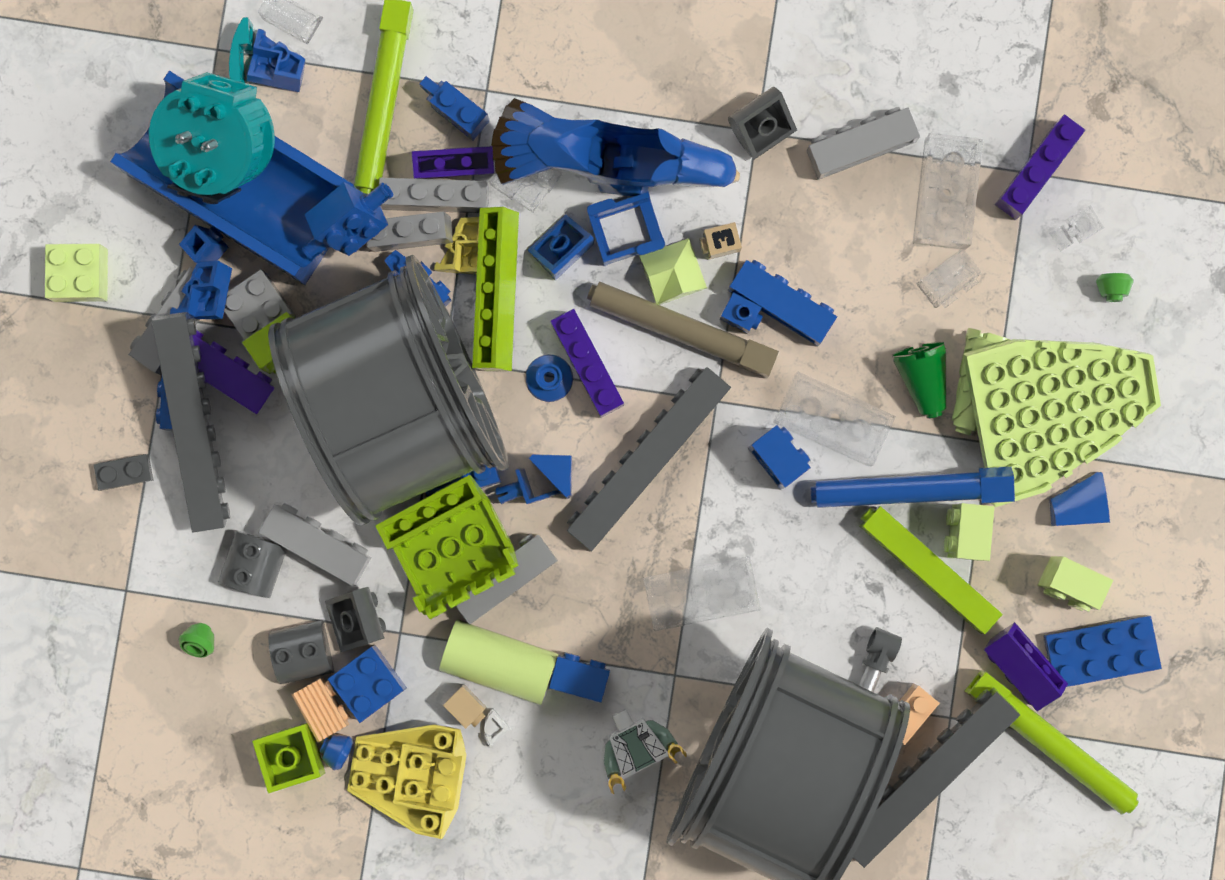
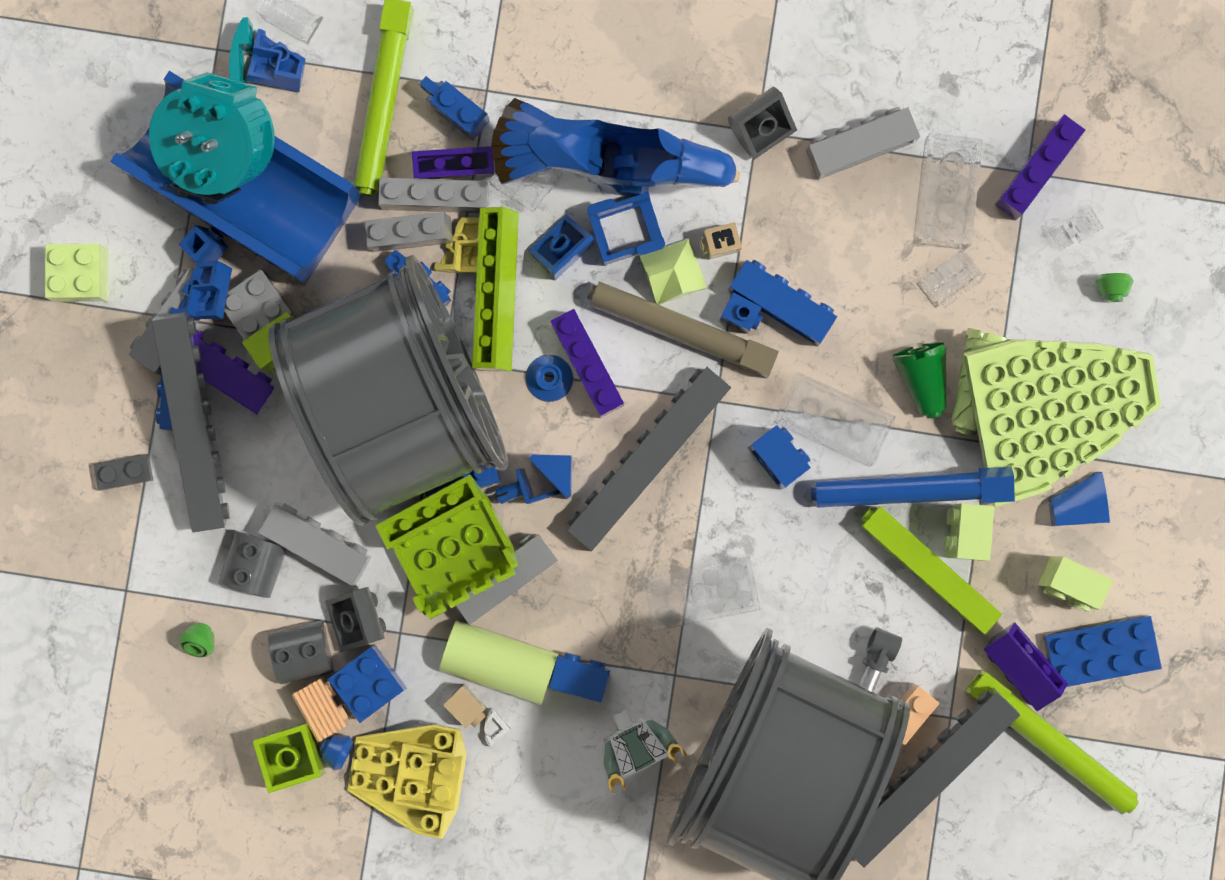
(346, 219): blue brick -> none

